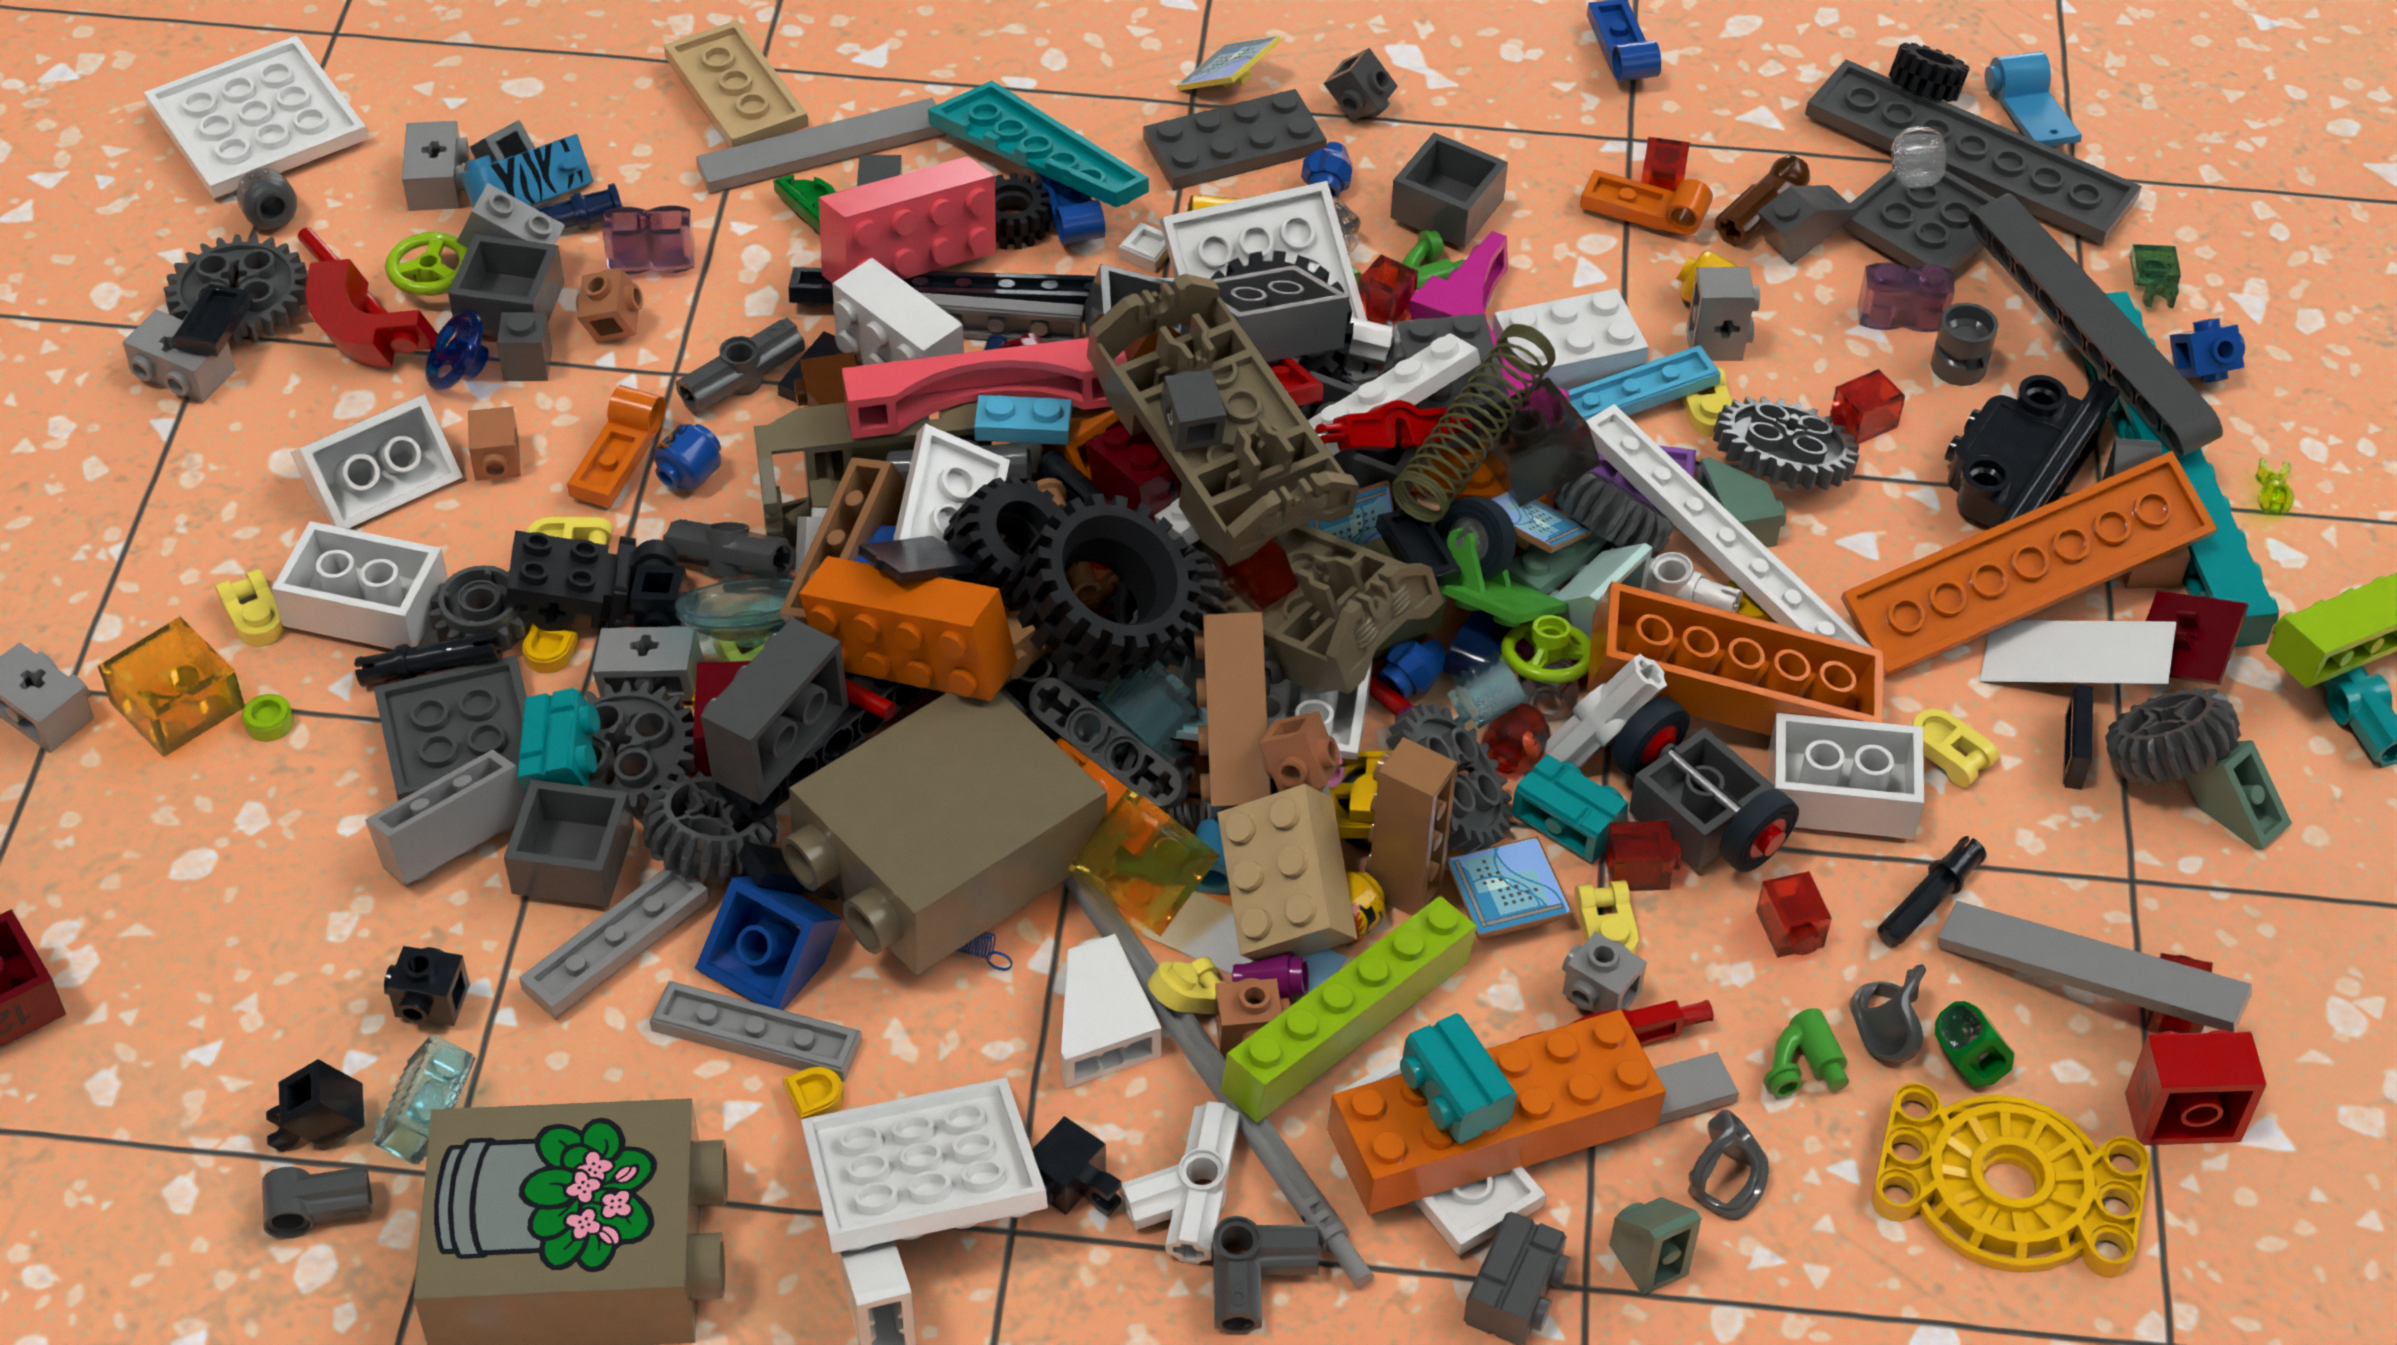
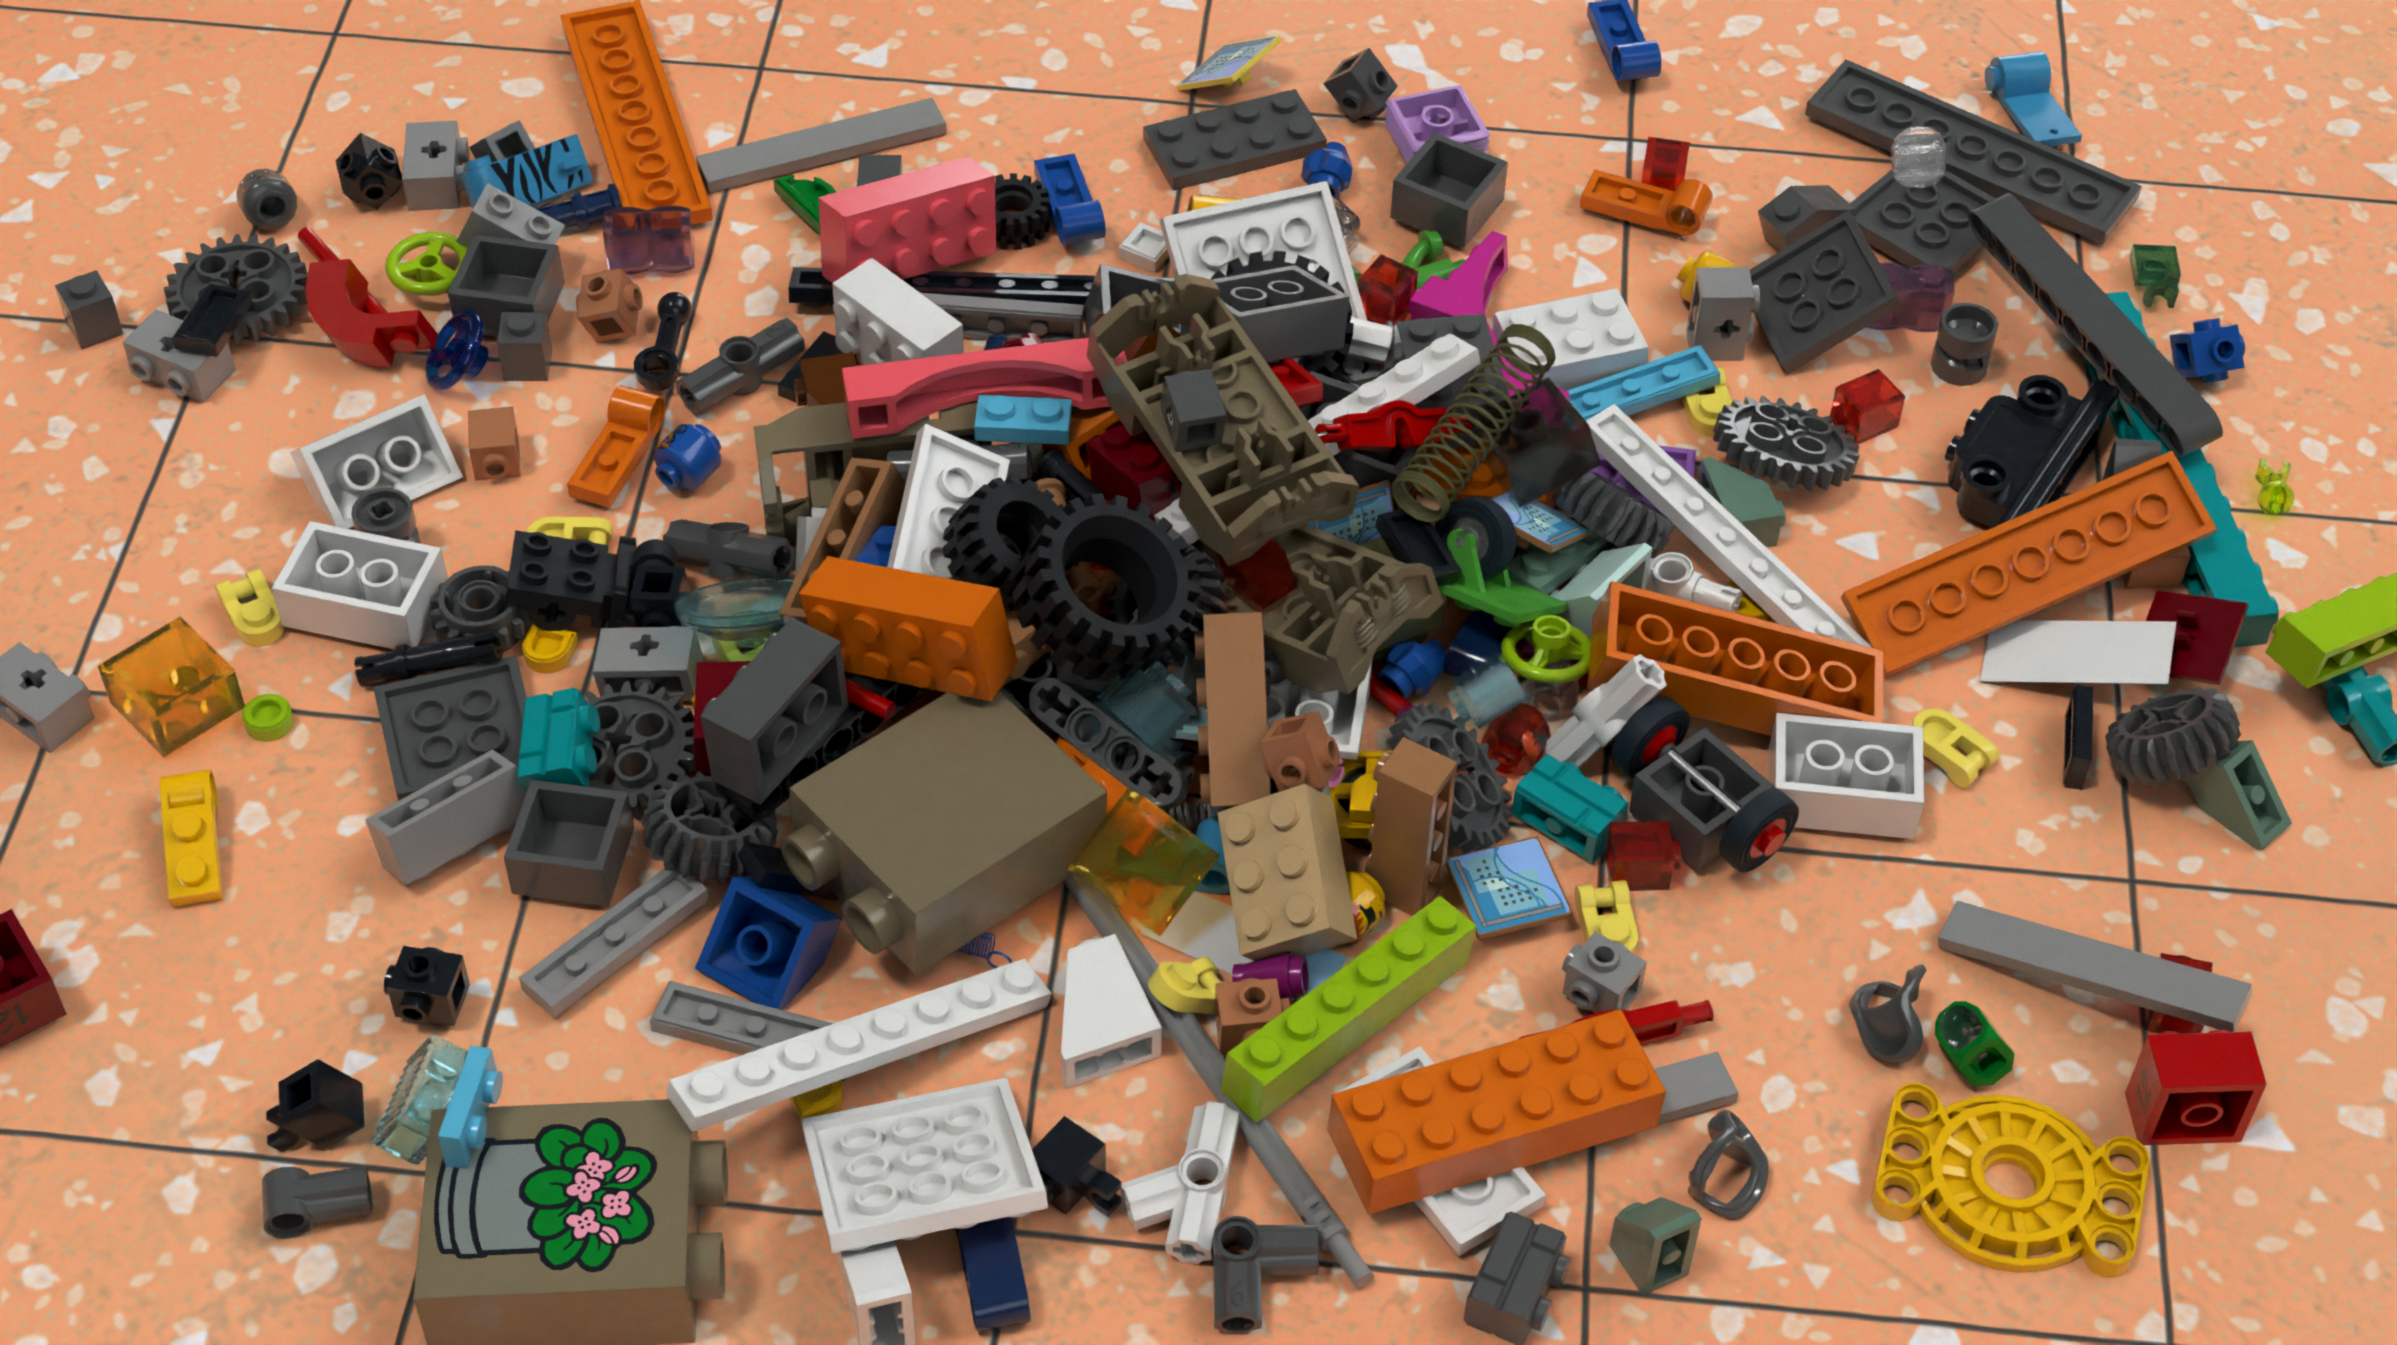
(89, 309): none -> dark grey brick
(191, 837): none -> yellow plate
(255, 114): white plate -> none
(369, 171): none -> black brick
(386, 514): none -> dark grey wheel
(465, 1118): none -> medium azure plate
(634, 110): none -> orange plate
(674, 311): none -> black piece
(735, 85): tan plate -> none
(856, 1045): none -> white plate
(916, 558): black piece -> none
(994, 1274): none -> dark blue beam
(1025, 135): teal wing -> none
(1440, 111): none -> lavender brick
(1457, 1078): teal brick -> none
(1741, 217): reddish brown piece -> none
(1793, 914): clear red brick -> none
(1820, 1047): bright green plant -> none
(1821, 291): none -> dark grey plate
(1928, 72): black tyre -> none
(1944, 878): black axle -> none

